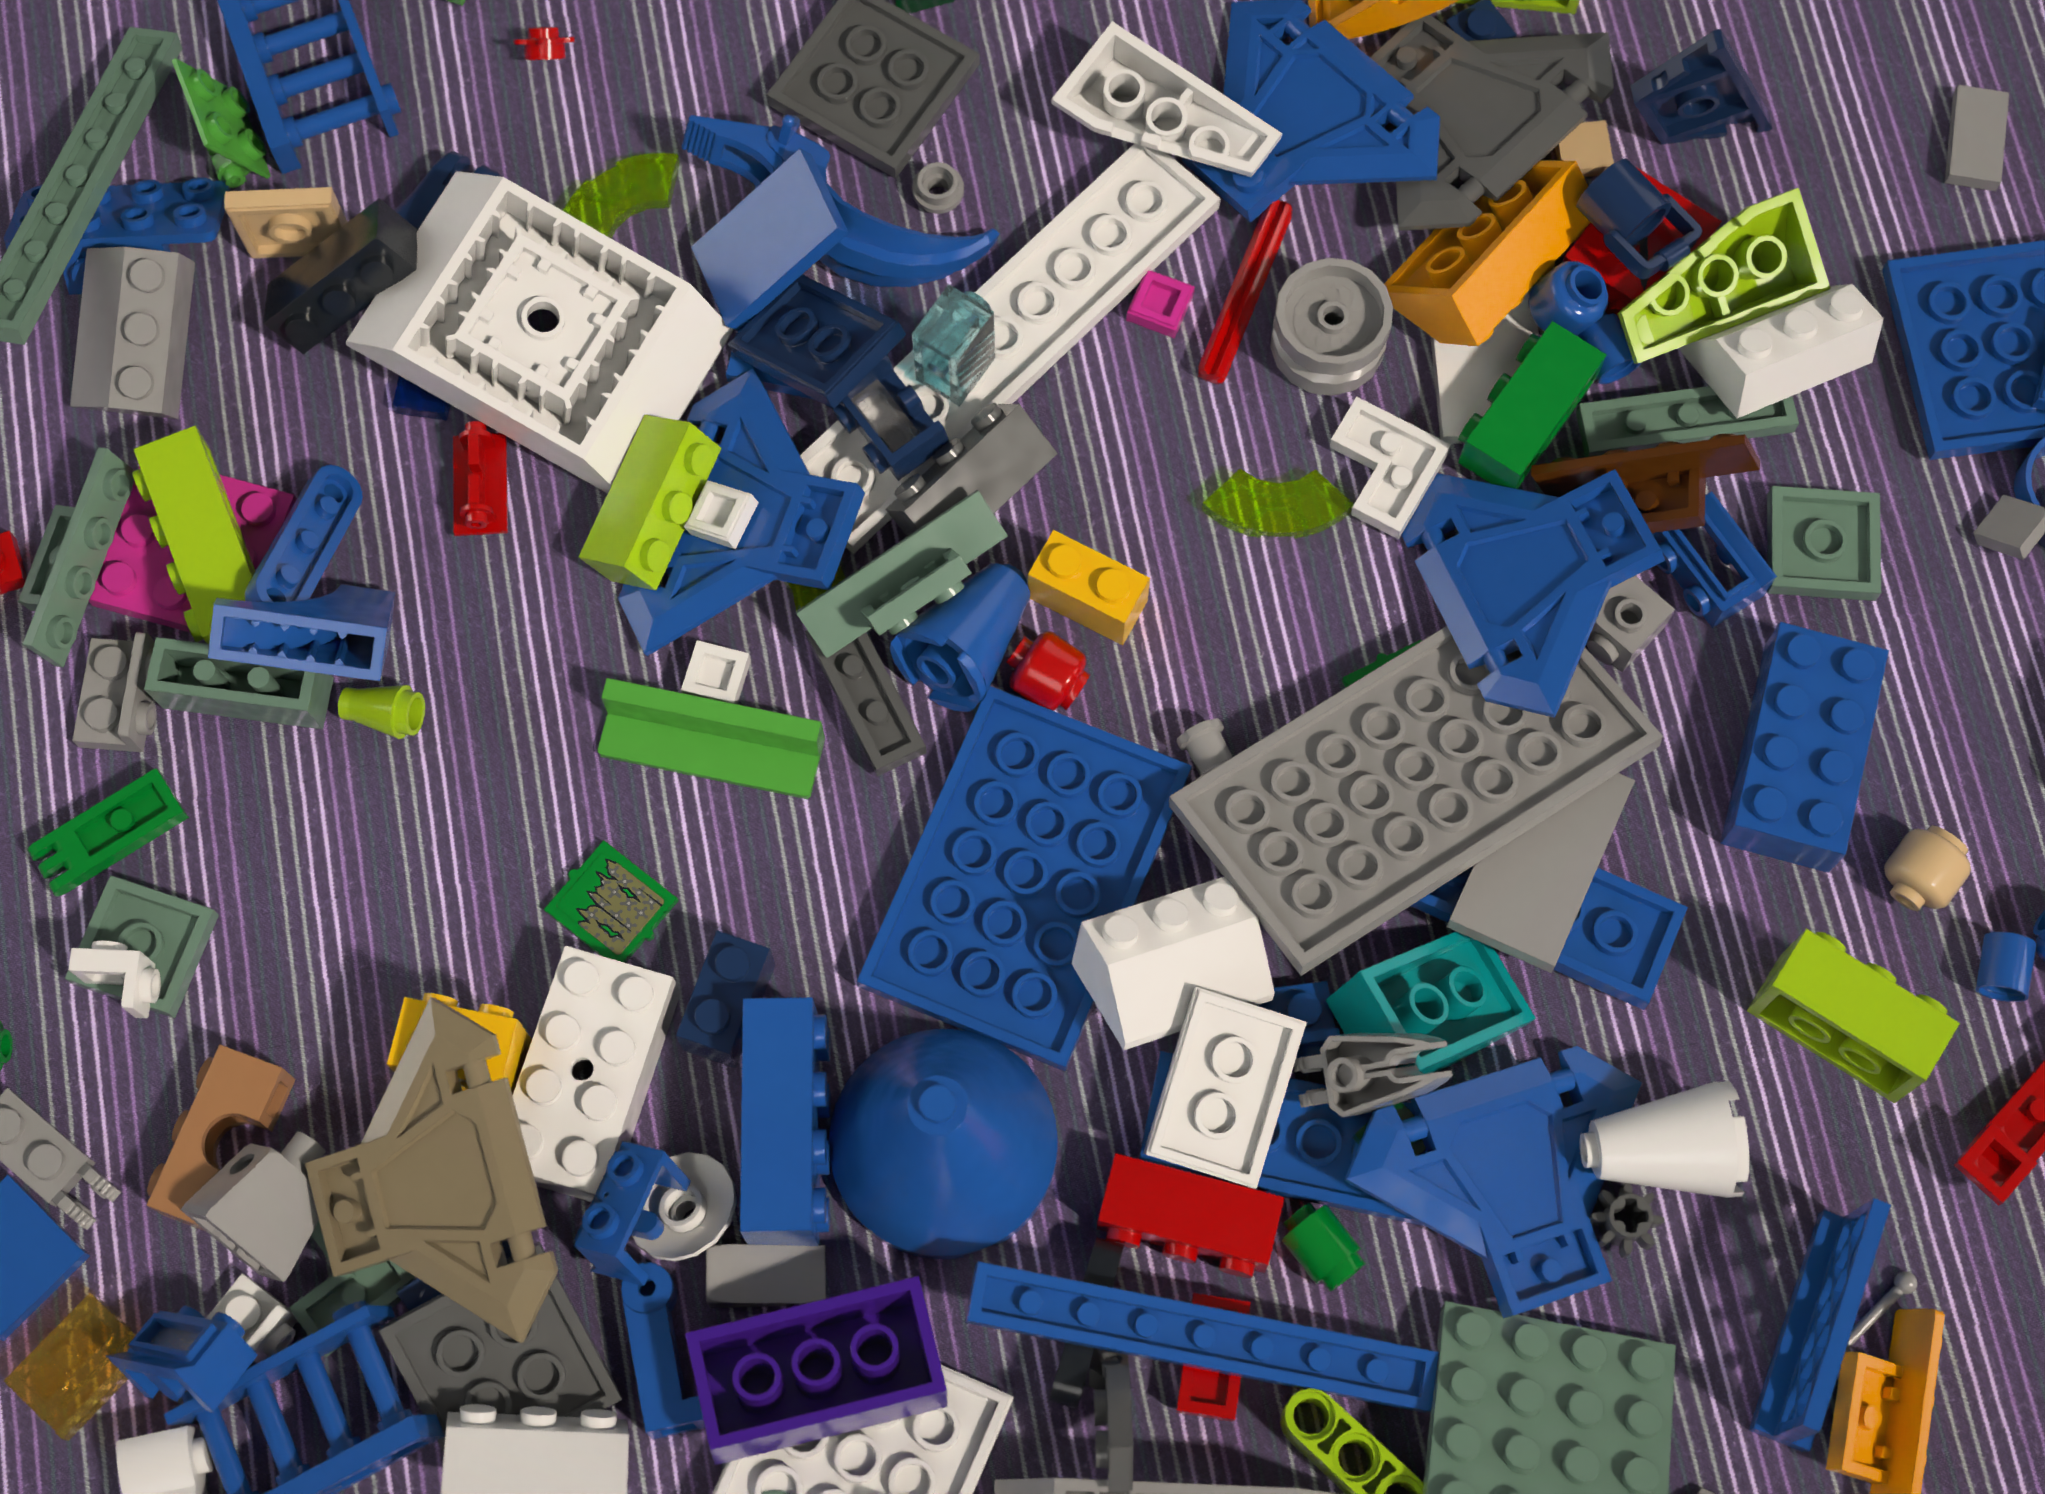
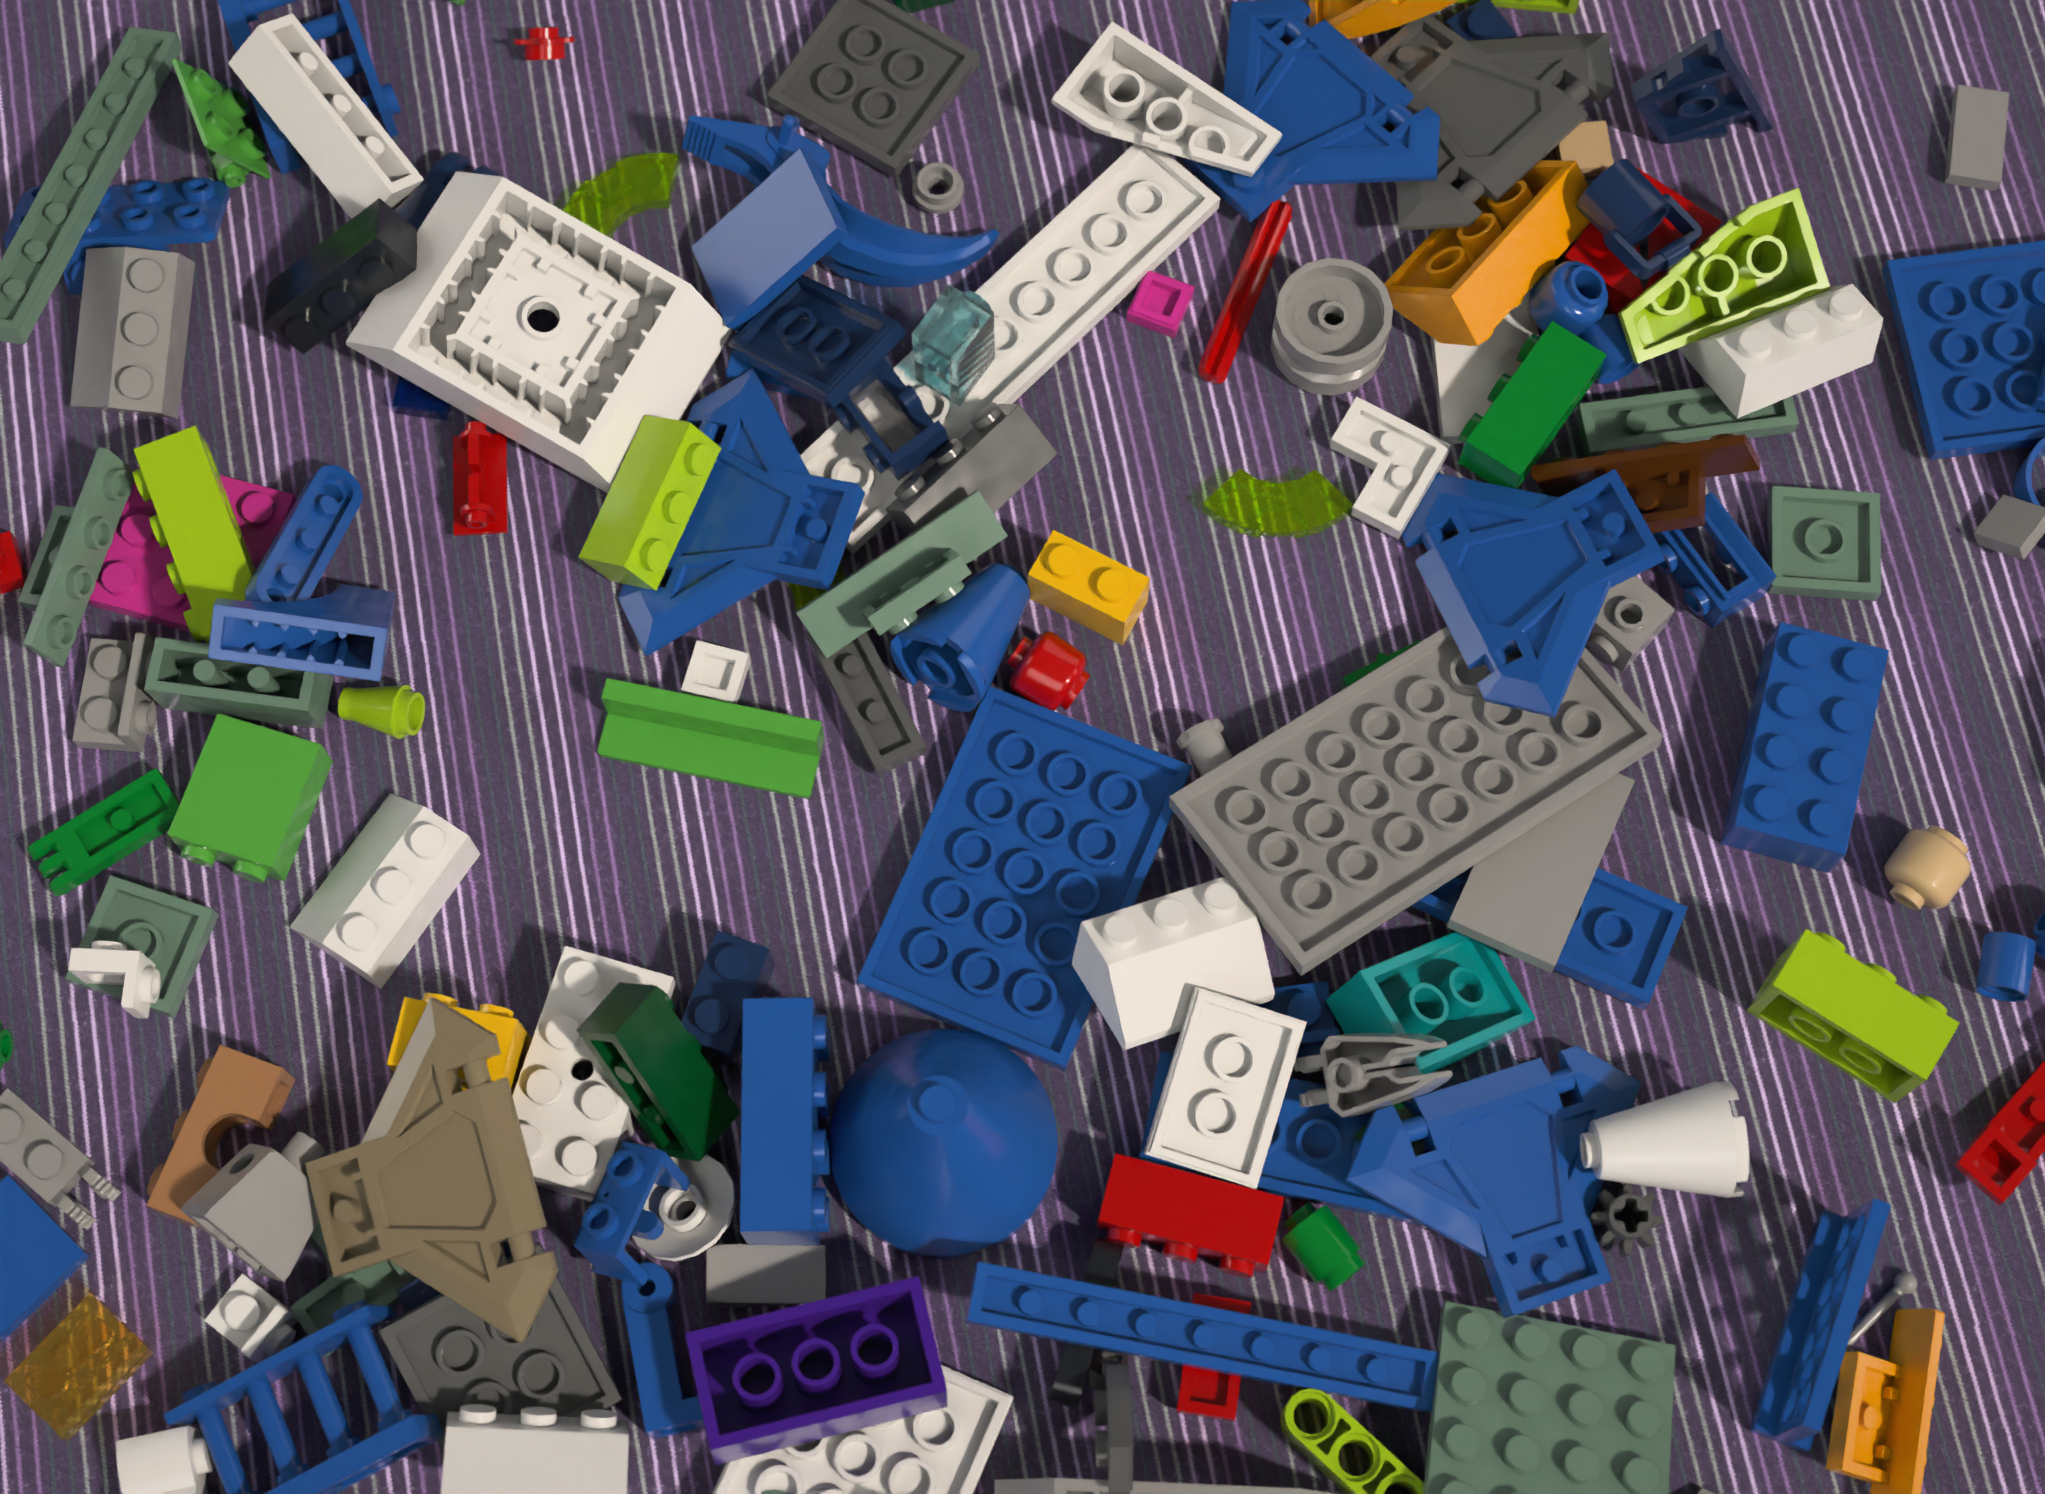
(187, 1354): blue window -> none
(249, 799): none -> bright green brick
(283, 219): tan tile -> none
(323, 117): none -> white brick
(387, 888): none -> white slope
(611, 904): piece -> none
(659, 1070): none -> dark green brick
(721, 514): white tile -> none

